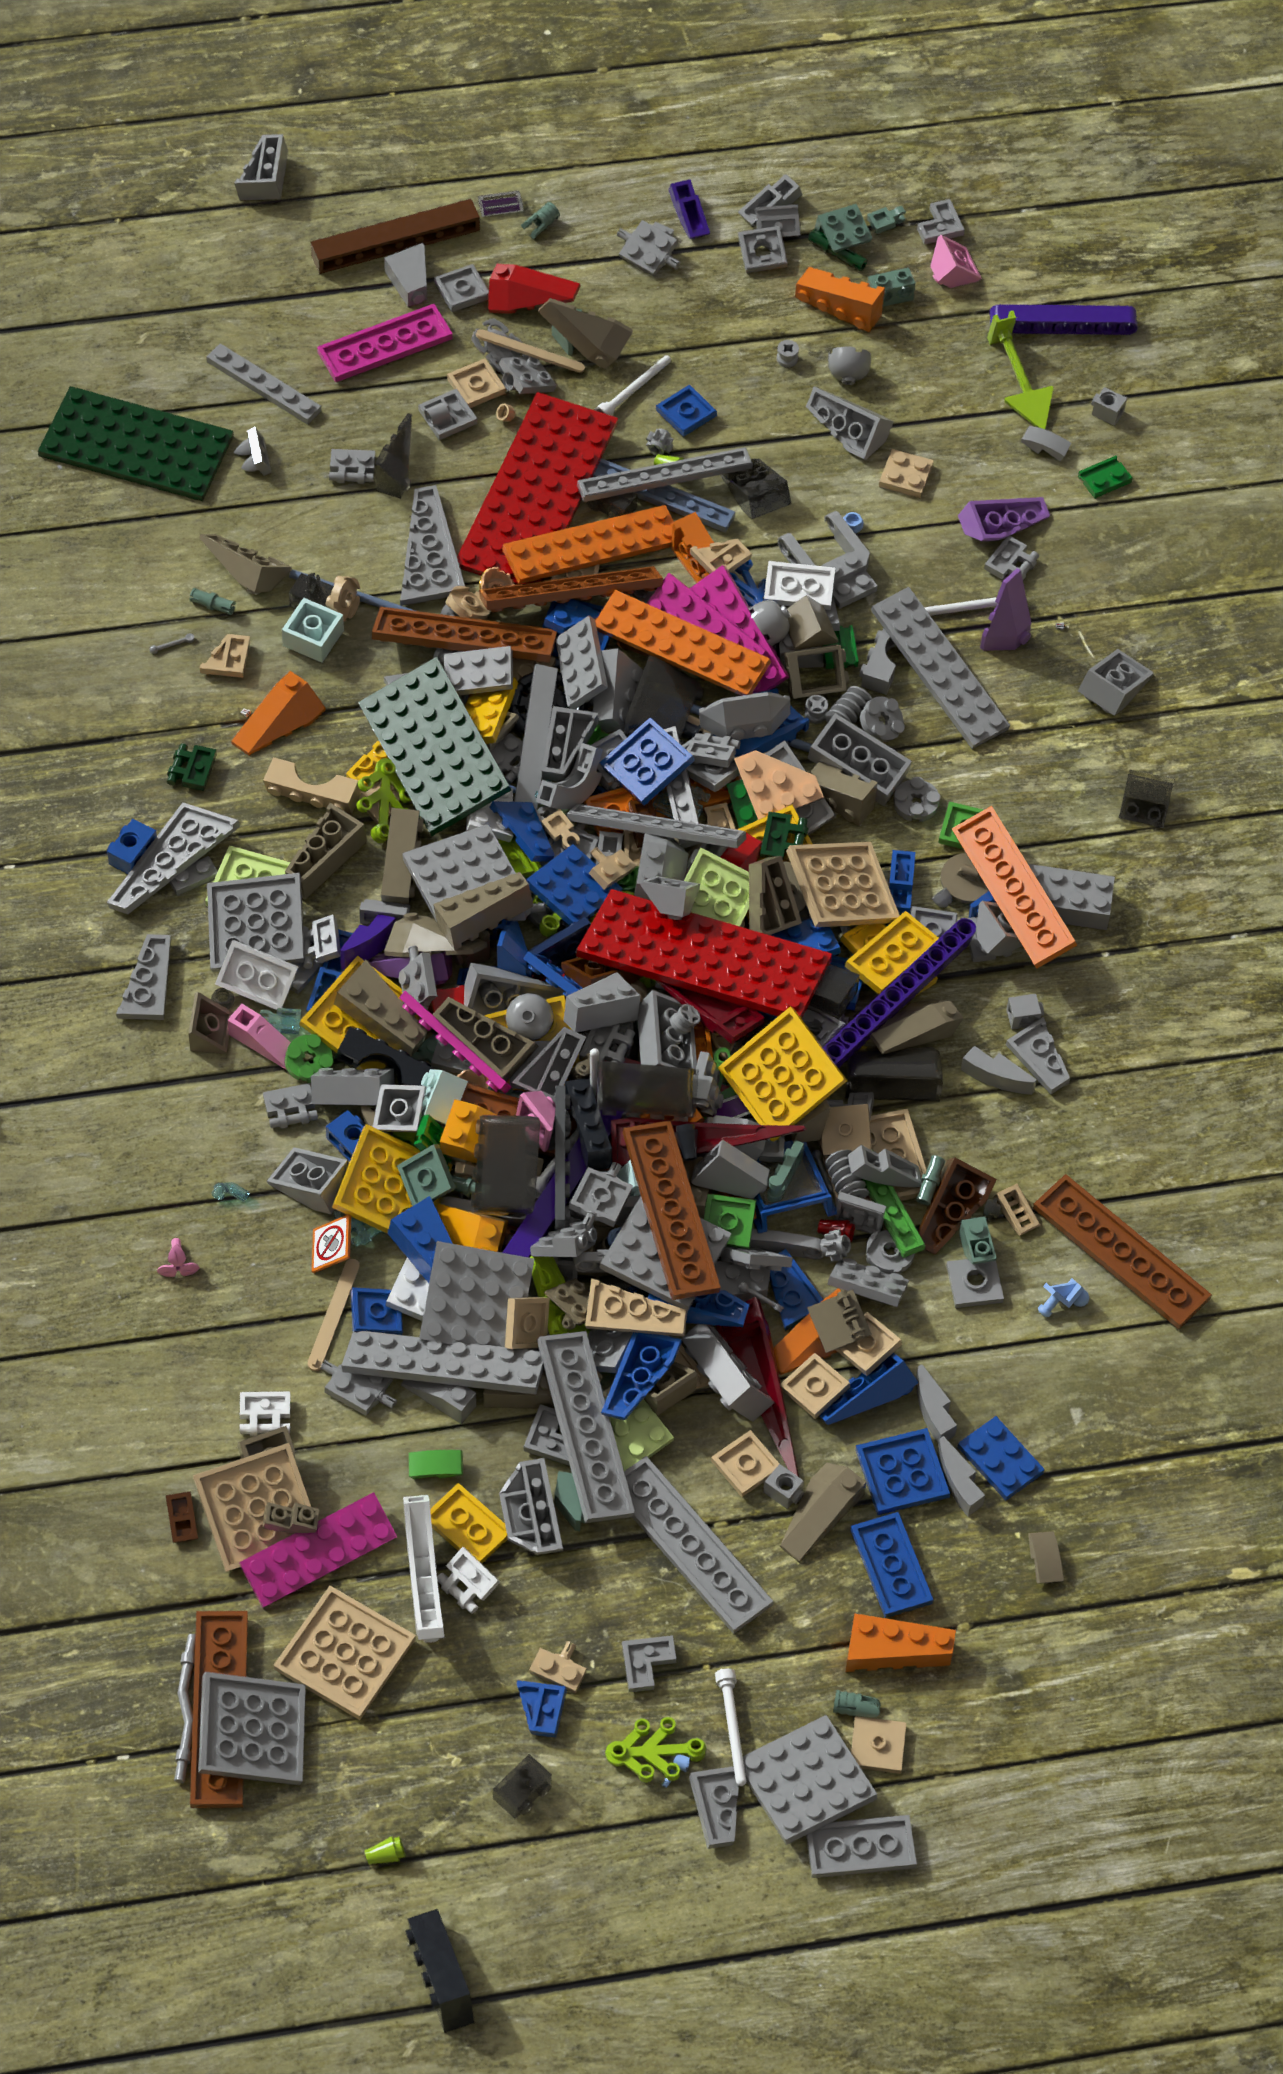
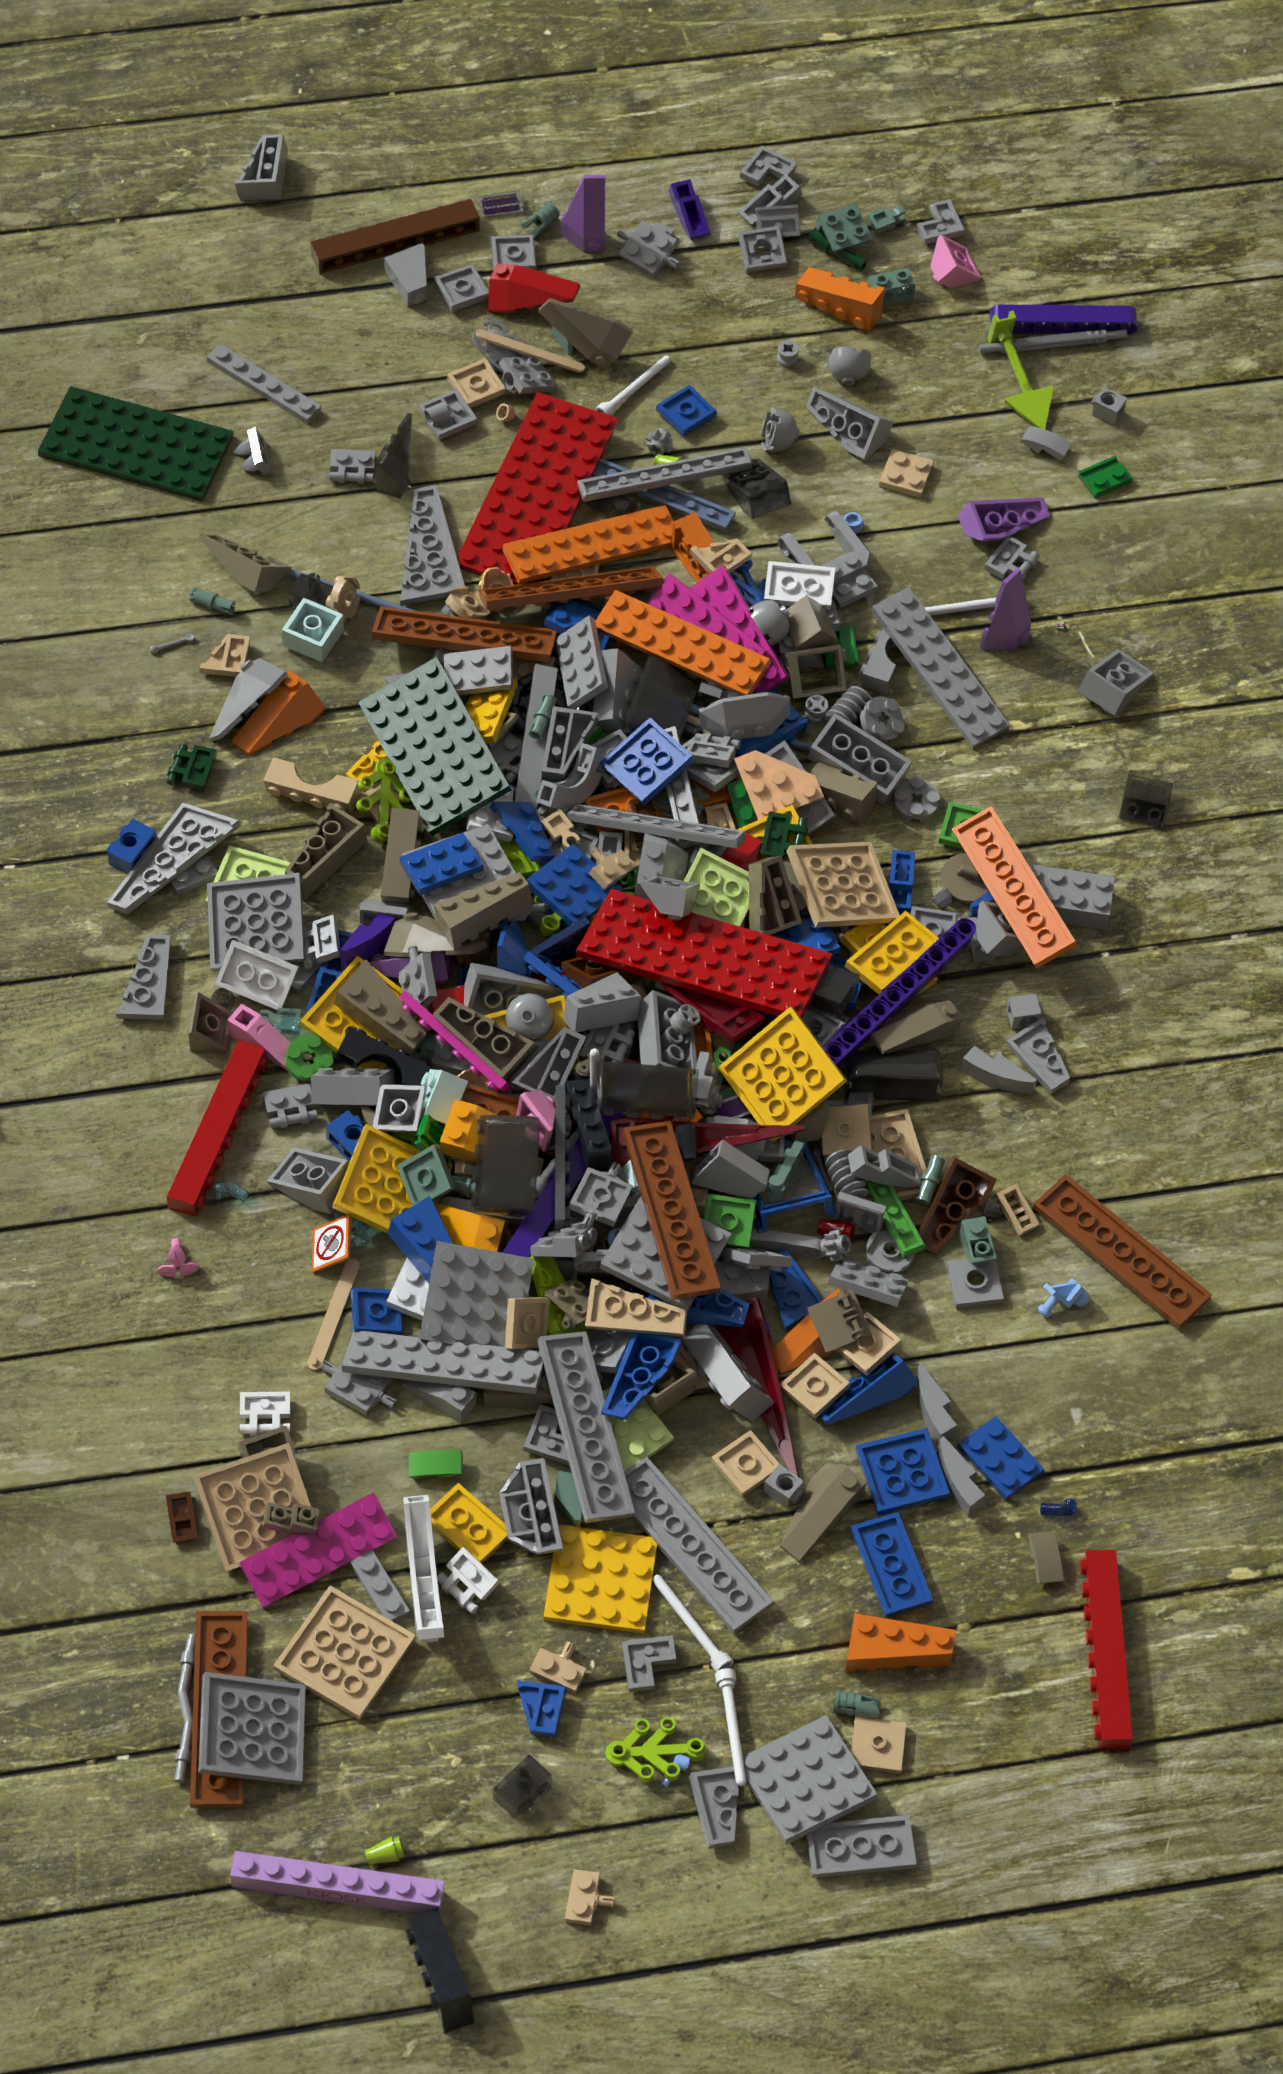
(217, 1128): none -> red brick
(249, 685): none -> light grey wedge
(336, 1883): none -> lavender brick
(379, 1587): none -> light grey plate
(384, 342): dark pink plate -> none
(441, 863): none -> blue plate
(514, 250): none -> light grey plate
(542, 716): none -> sand green pin
(585, 217): none -> medium lavender wedge
(585, 1898): none -> tan plate
(601, 1579): none -> yellow plate
(716, 691): none -> light grey plate
(718, 1658): none -> white piece
(743, 1287): light grey hinge -> none
(766, 162): none -> light grey plate
(779, 430): none -> light grey cylinder
(1055, 341): none -> light grey axle
(1068, 1508): none -> clear blue arm
(1107, 1650): none -> red brick

